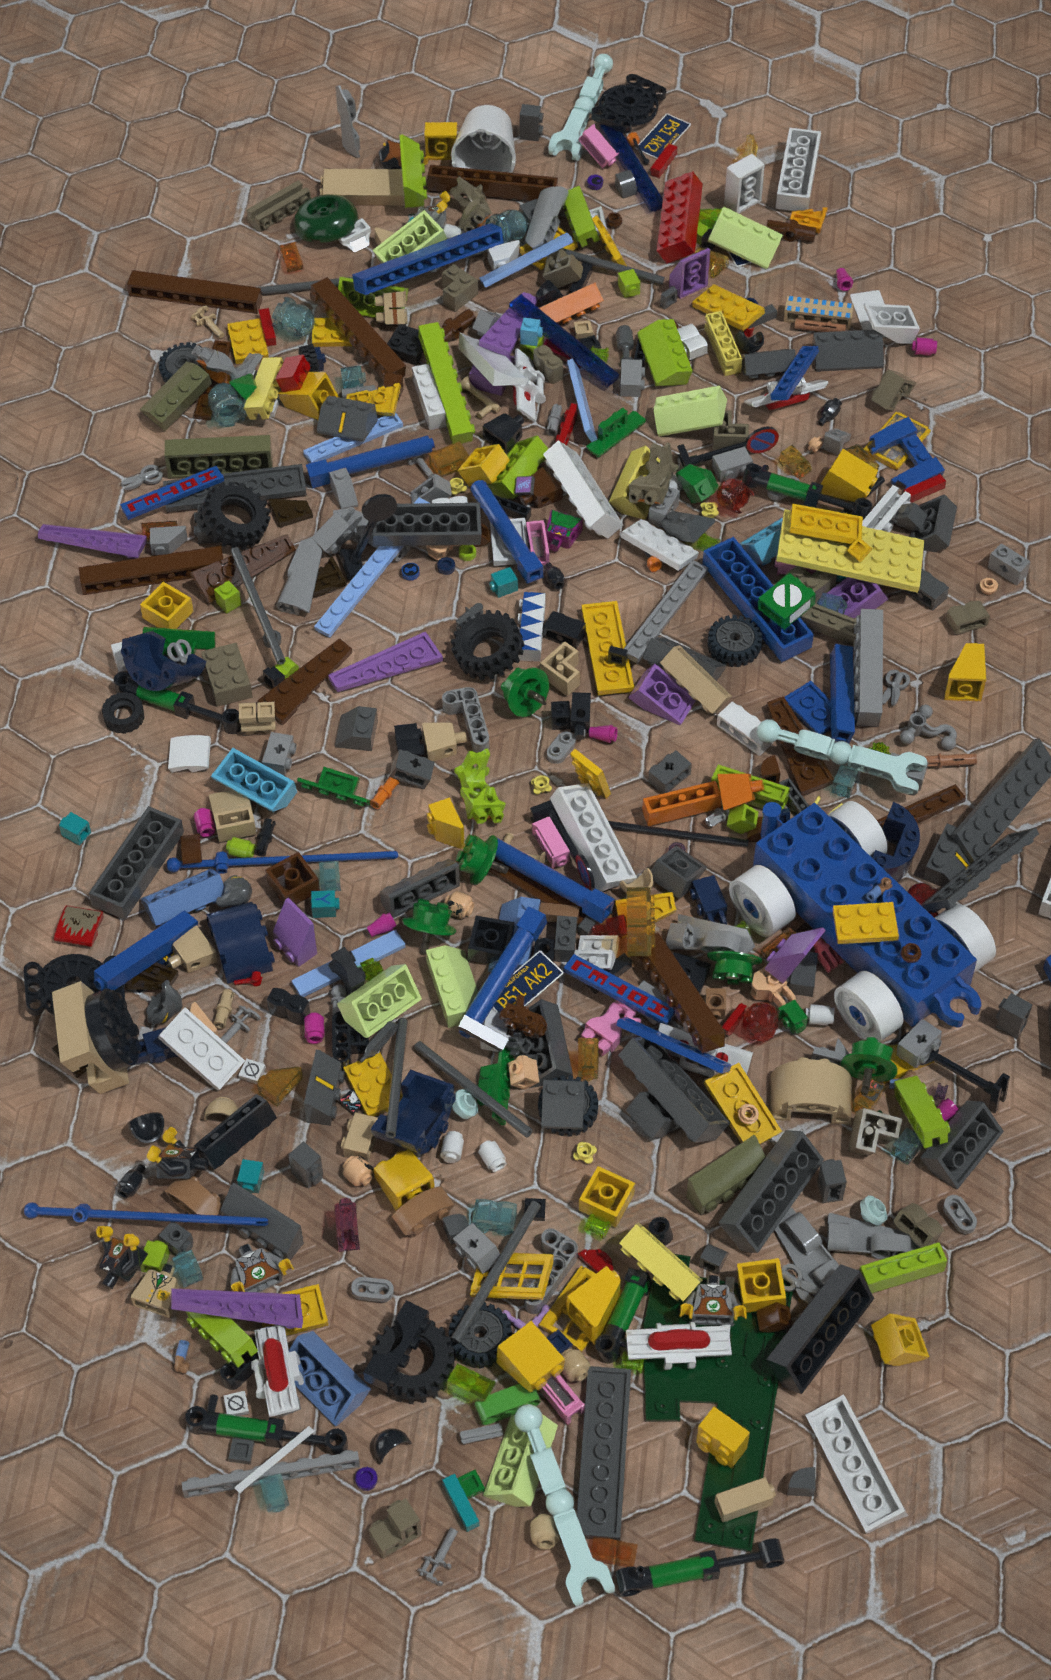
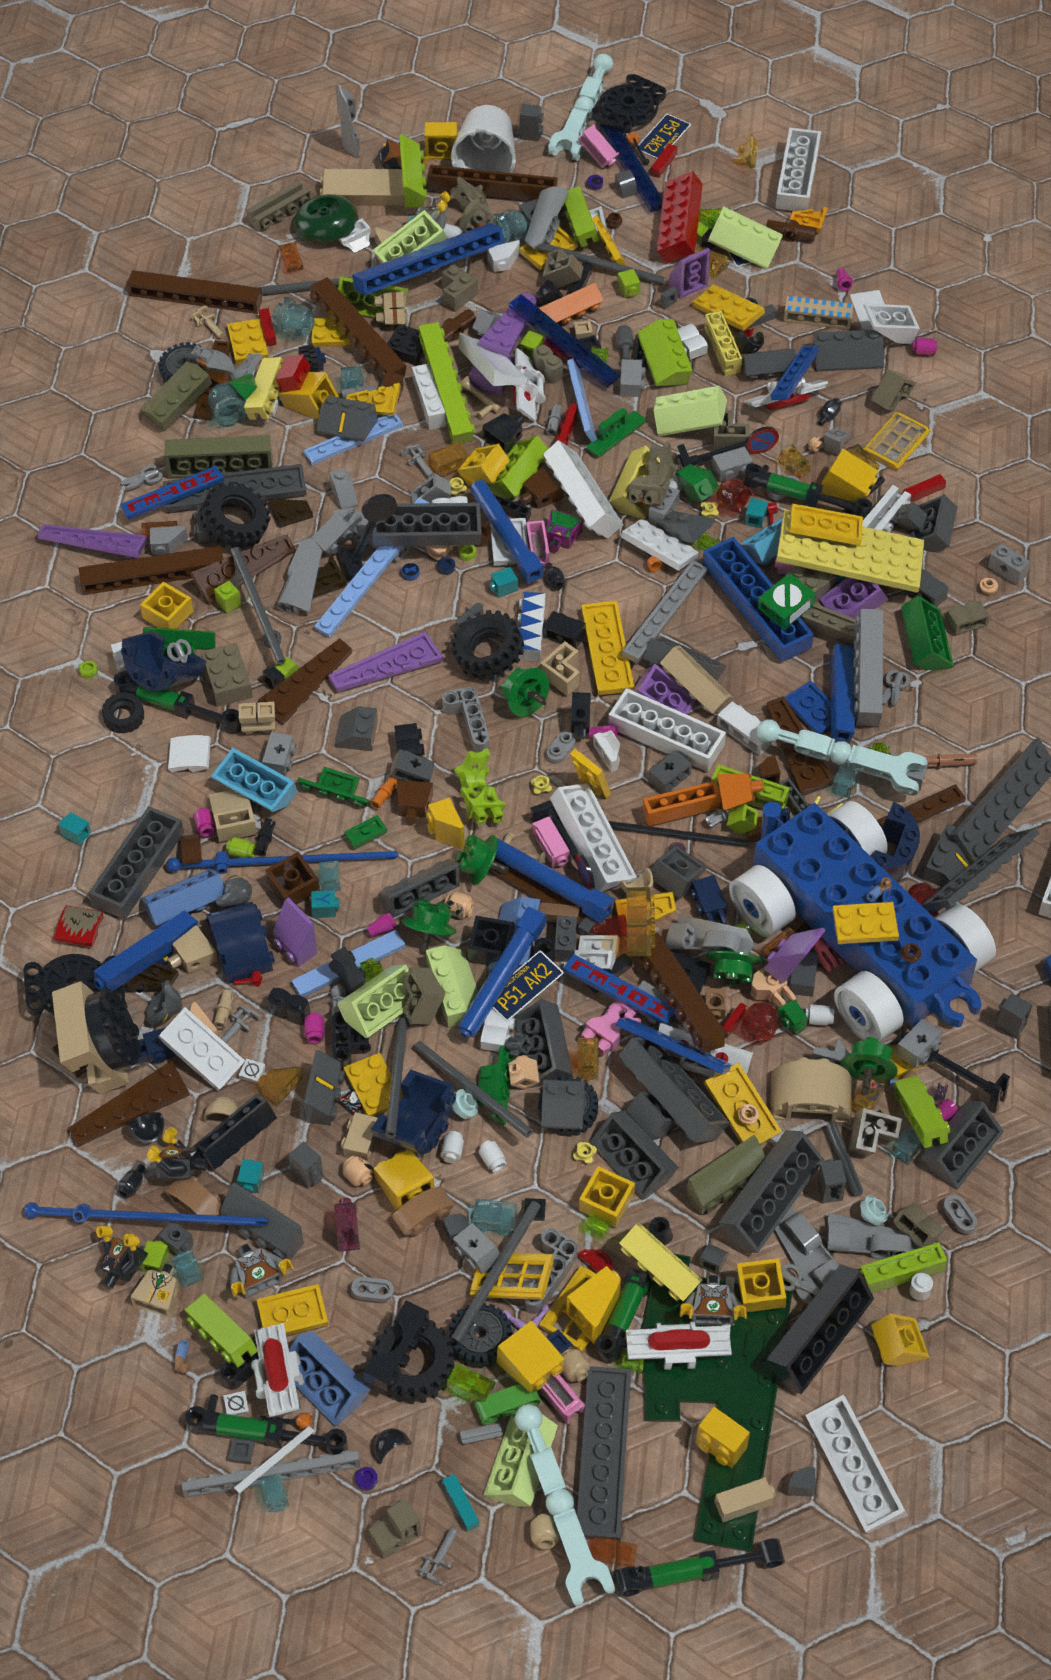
(88, 669): none -> lime tile
(144, 1097): none -> reddish brown wing
(250, 1306): medium lavender wing -> none
(302, 1421): none -> orange hinge
(319, 471): blue brick -> none
(365, 832): none -> green plate
(380, 1040): dark grey piece -> none
(414, 799): none -> reddish brown torso
(424, 996): none -> dark tan brick
(441, 740): tan torso -> none
(471, 1484): green tile -> none
(482, 1033): piece -> none
(520, 1018): reddish brown brick -> none
(524, 485): tile -> none
(526, 260): light blue tile -> none
(530, 332): medium azure brick -> none
(560, 715): black brick -> none
(608, 749): none -> white slope
(617, 655): black tile -> none
(633, 1154): none -> dark grey slope
(667, 729): none -> white brick
(734, 640): wheel -> none
(744, 183): white brick -> none
(756, 513): none -> teal brick
(772, 508): none -> red hand
(774, 1318): reddish brown brick -> none
(818, 326): nougat pin -> none
(833, 602): clear light blue brick -> none
(843, 1155): none -> dark grey axle
(859, 549): yellow tile -> none
(904, 433): blue wedge -> none
(921, 1286): none -> white brick
(922, 728): light grey piece -> none
(926, 635): none -> green slope
(968, 675): yellow slope -> none

